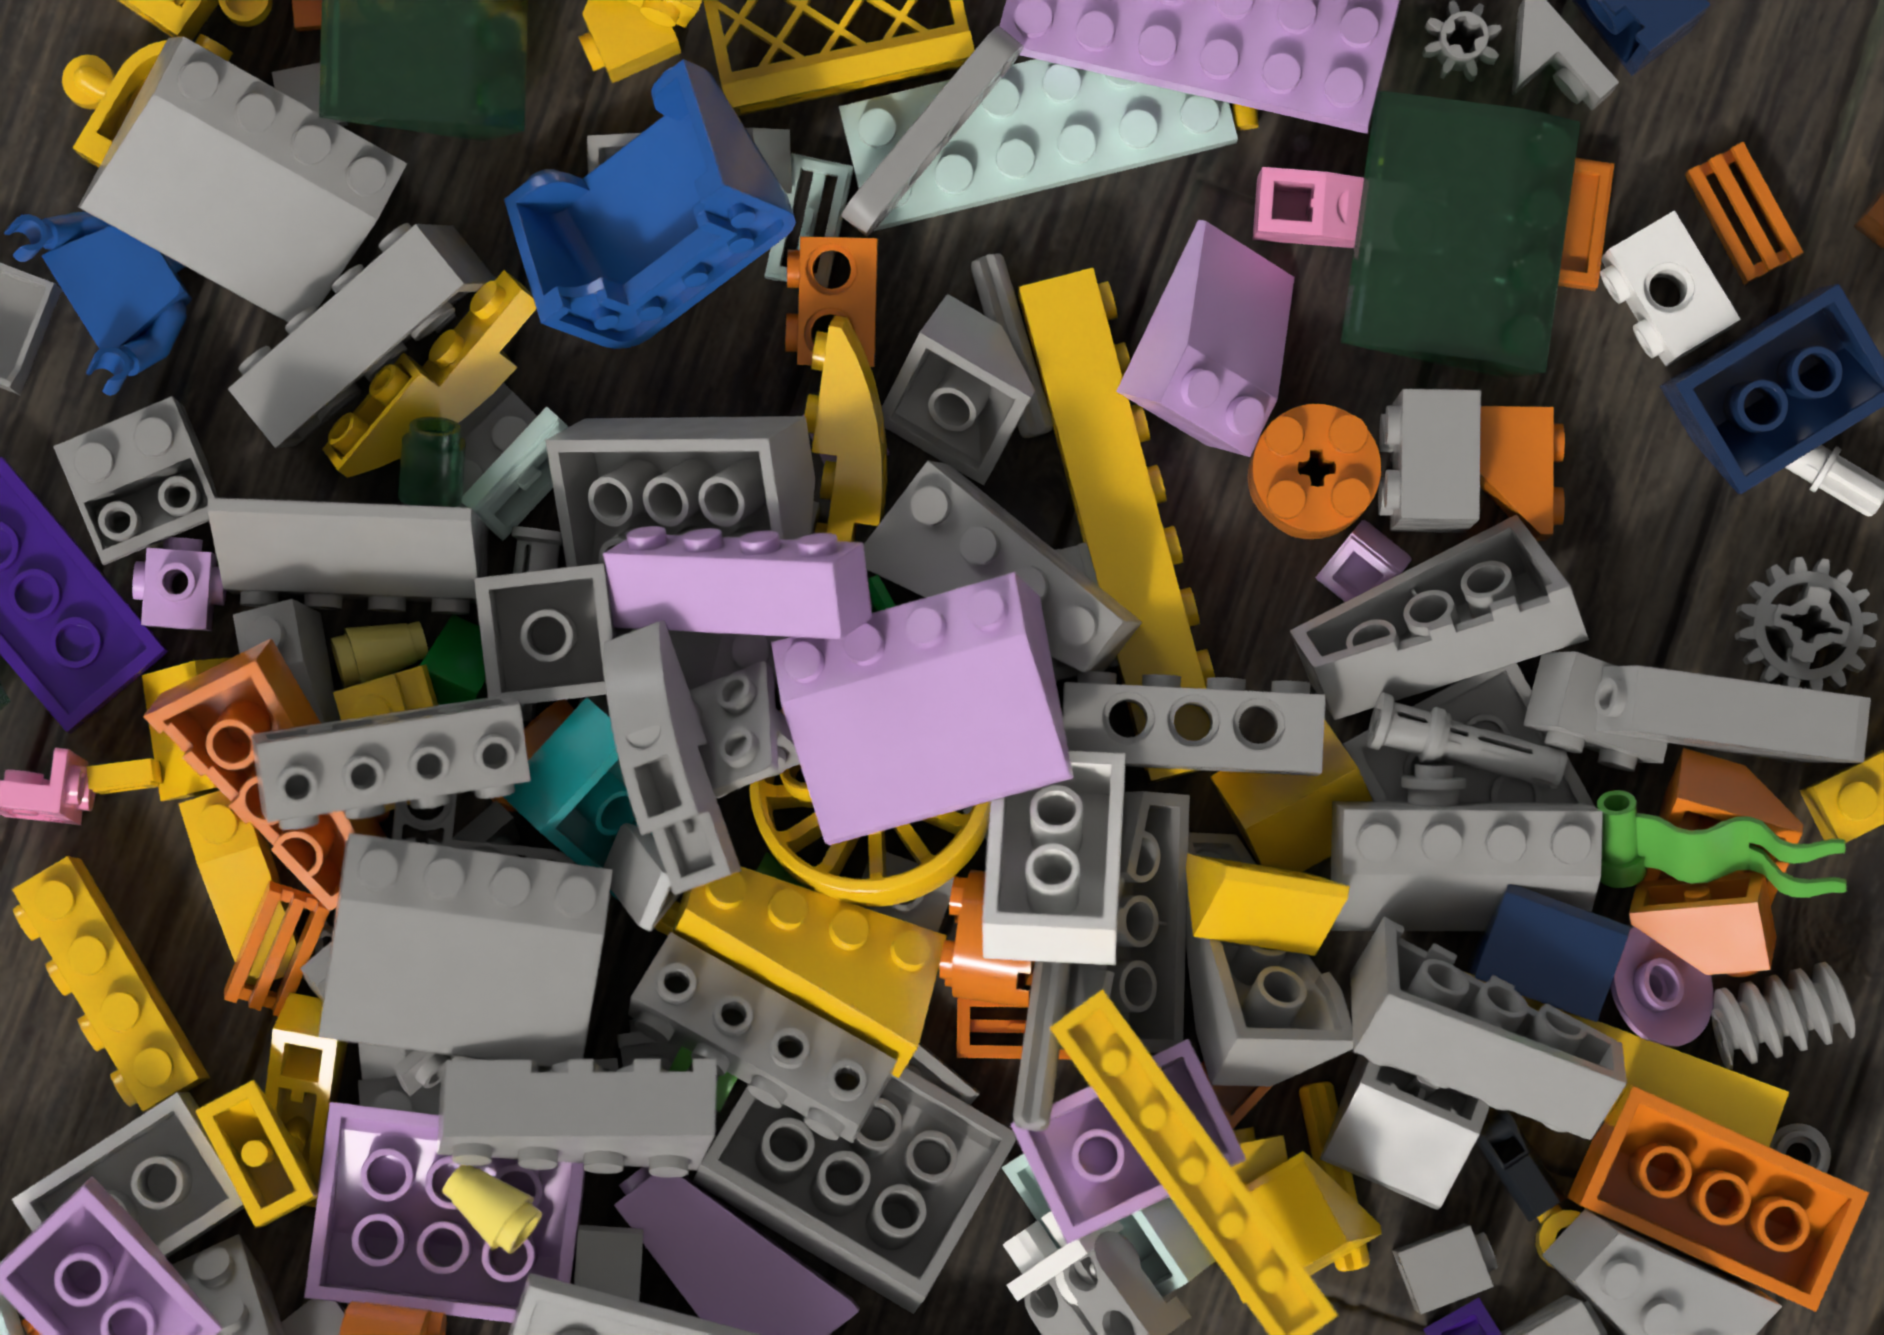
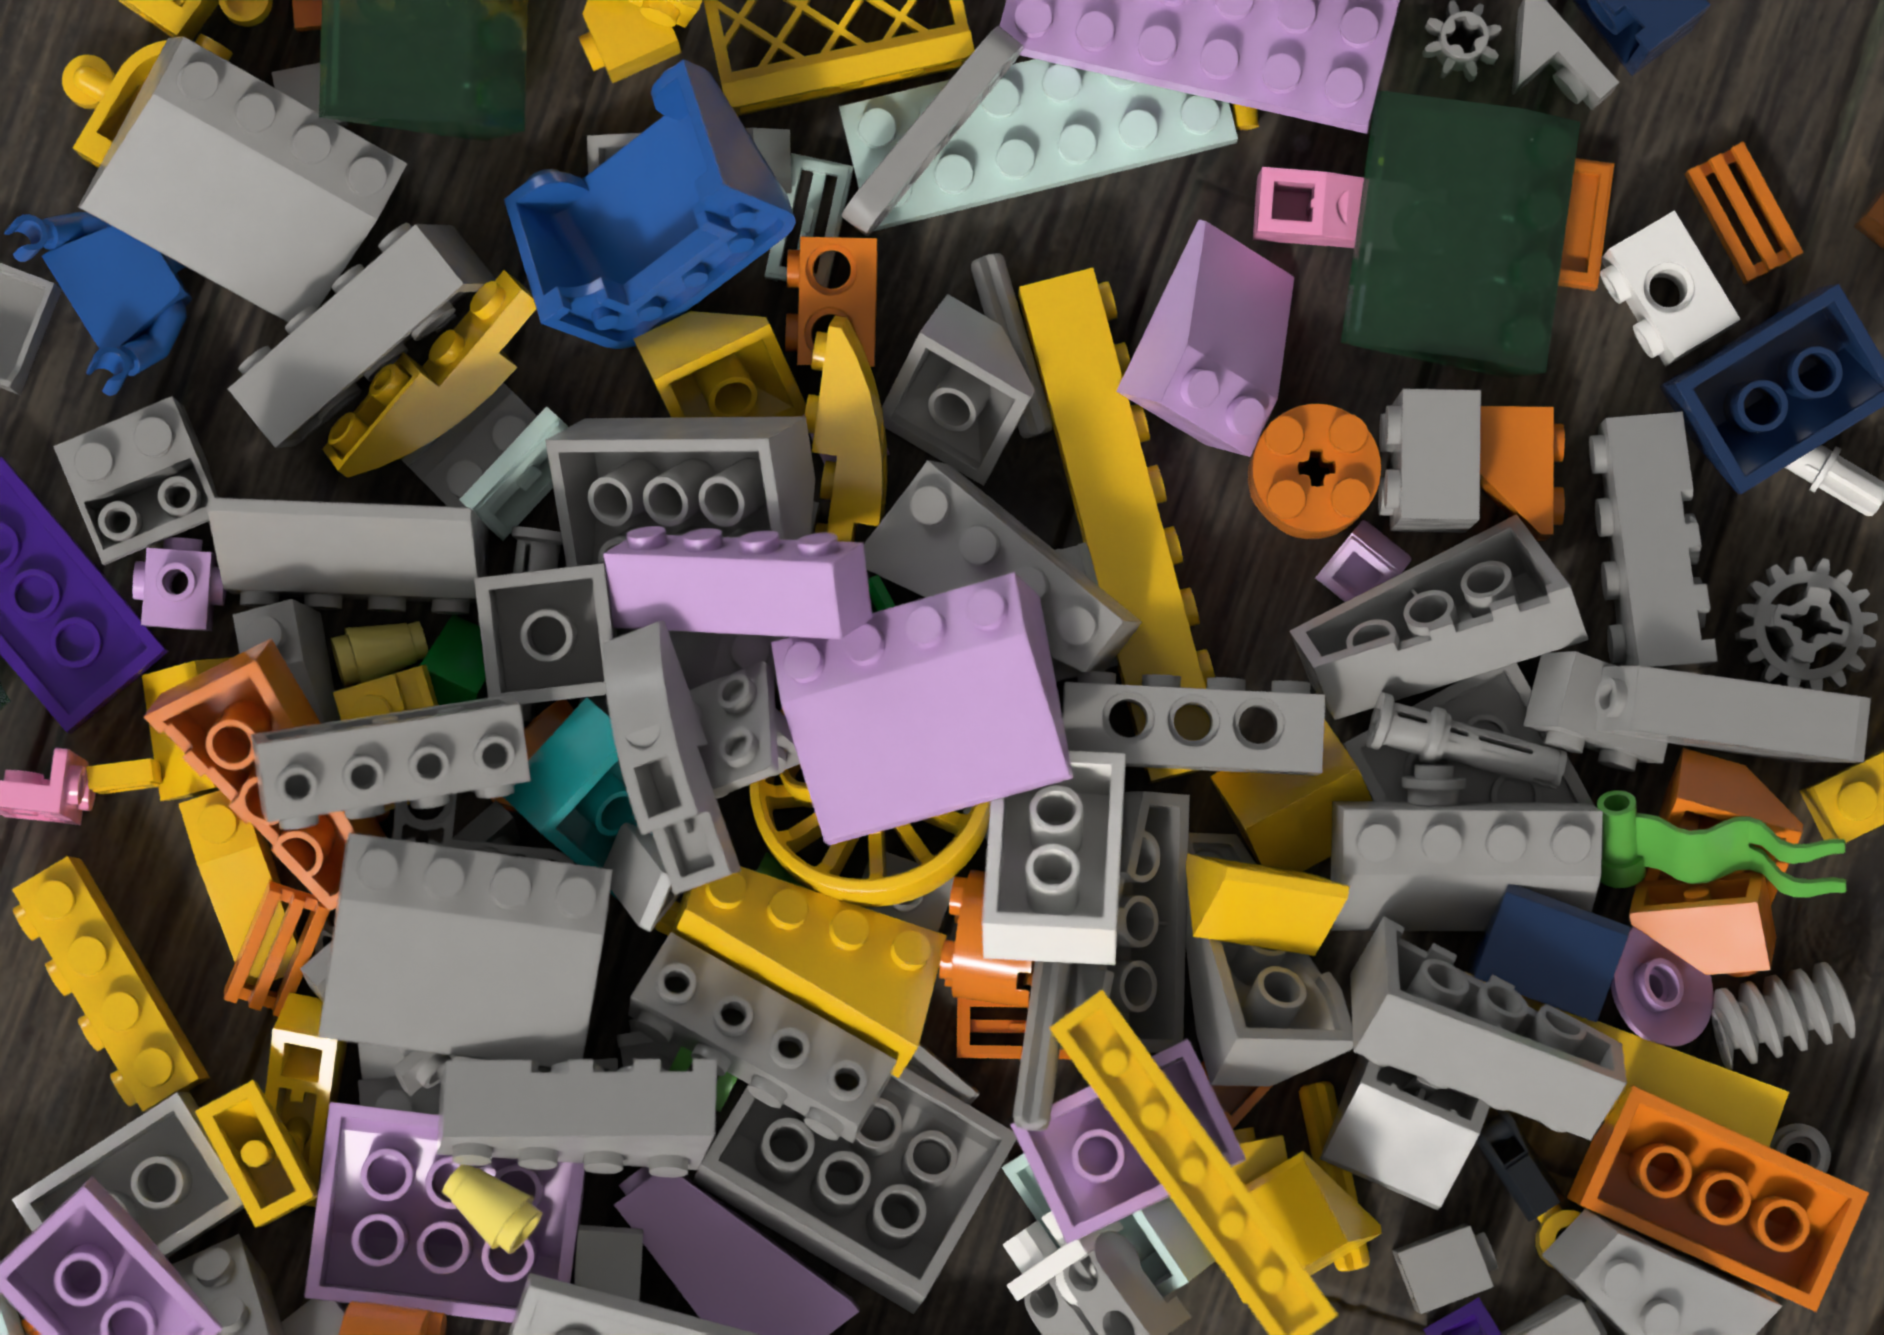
(432, 463): clear green brick -> none
(720, 367): none -> yellow slope
(1650, 543): none -> light grey wedge

